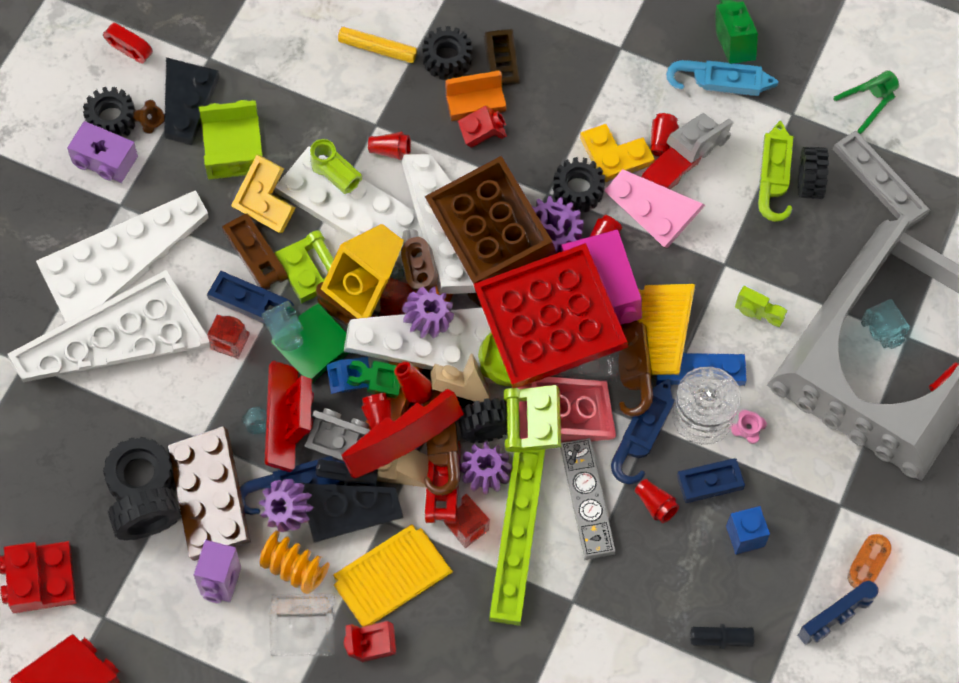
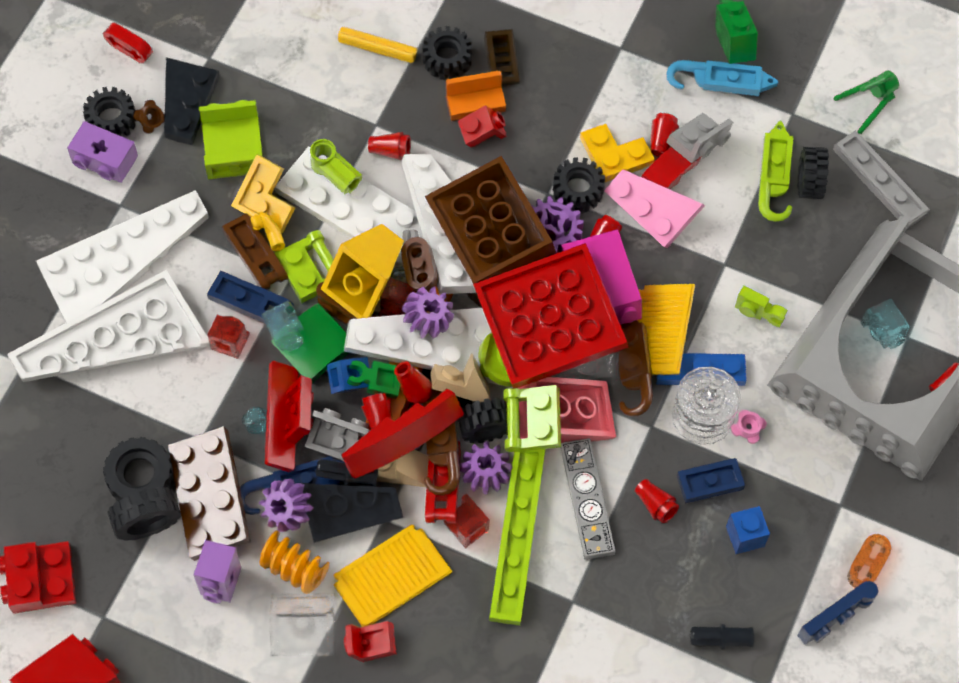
(271, 229): none -> yellow arm
(643, 433): dark blue plate -> none

